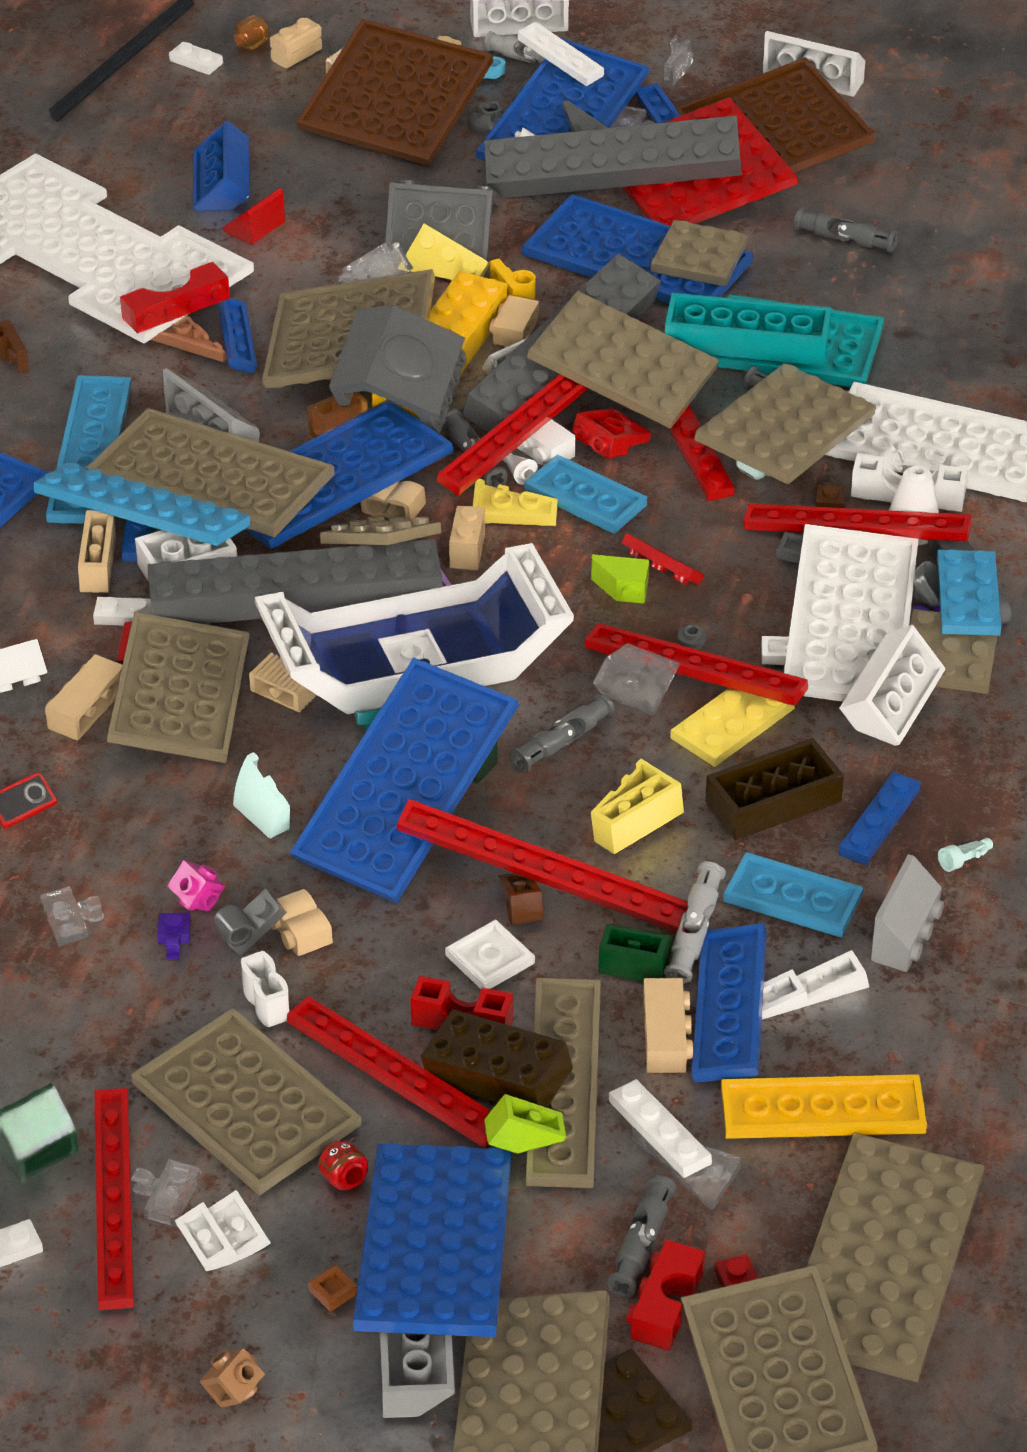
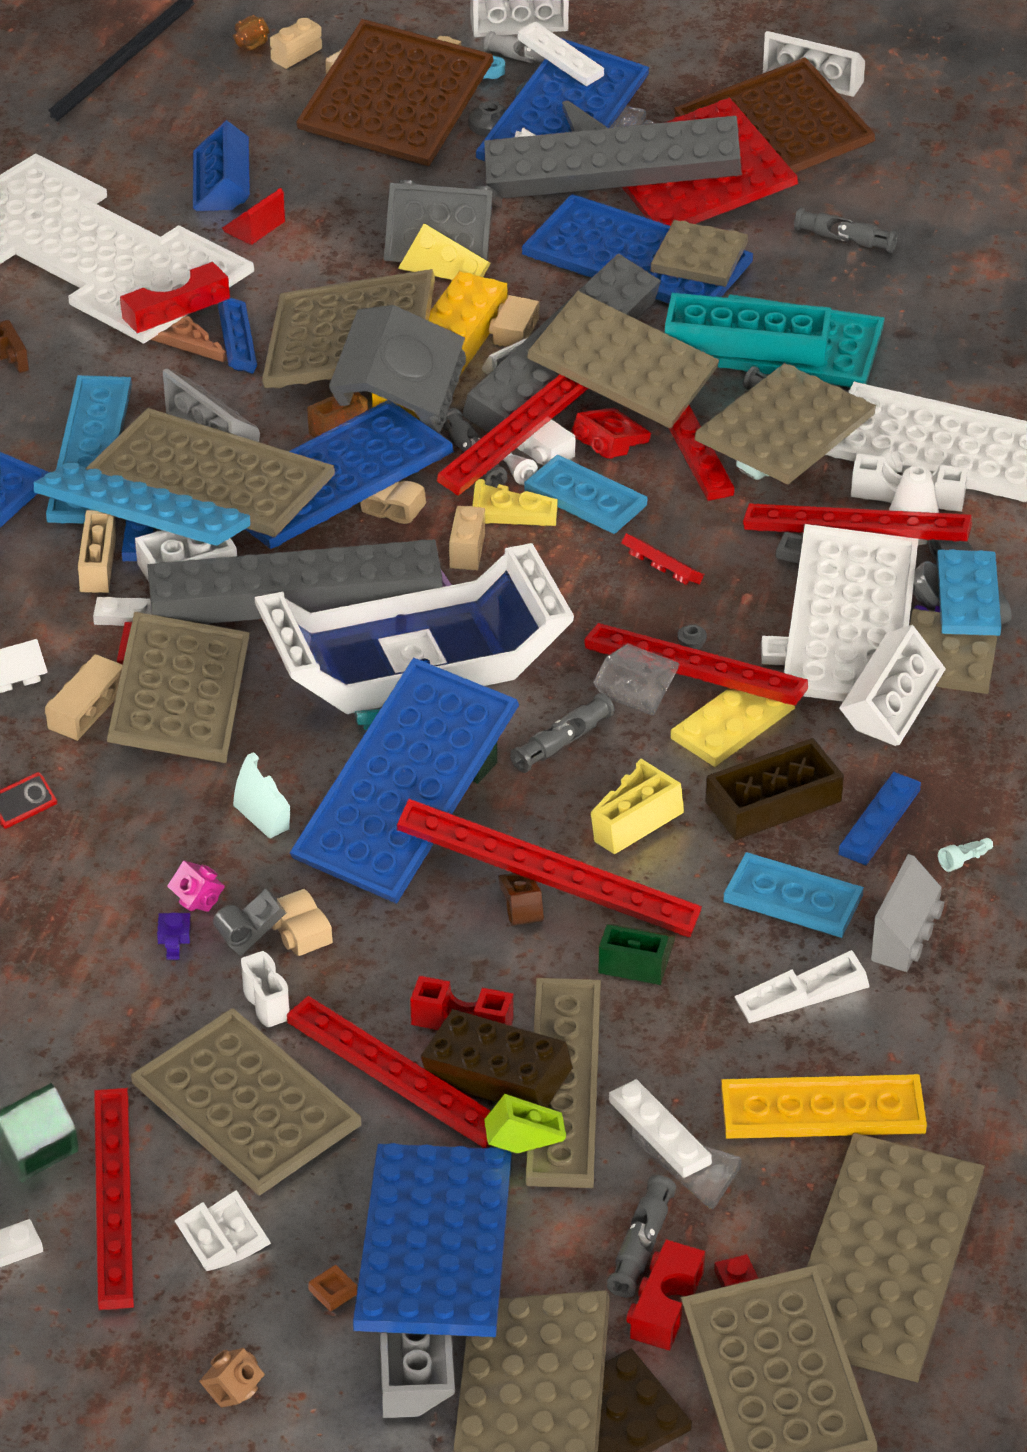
(67, 916): clear plate -> none
(169, 1192): clear plate -> none
(196, 58): white plate -> none
(274, 682): tan brick -> none
(343, 1165): red head -> none
(377, 263): clear slope -> none
(380, 531): dark tan plate -> none
(490, 955): white plate -> none
(519, 283): yellow plate -> none
(621, 577): lime slope -> none
(656, 103): blue plate -> none
(666, 1025): tan brick -> none
(678, 61): clear plate -> none
(701, 905): light grey piece -> none
(729, 1003): blue plate -> none
(830, 496): reddish brown plate -> none

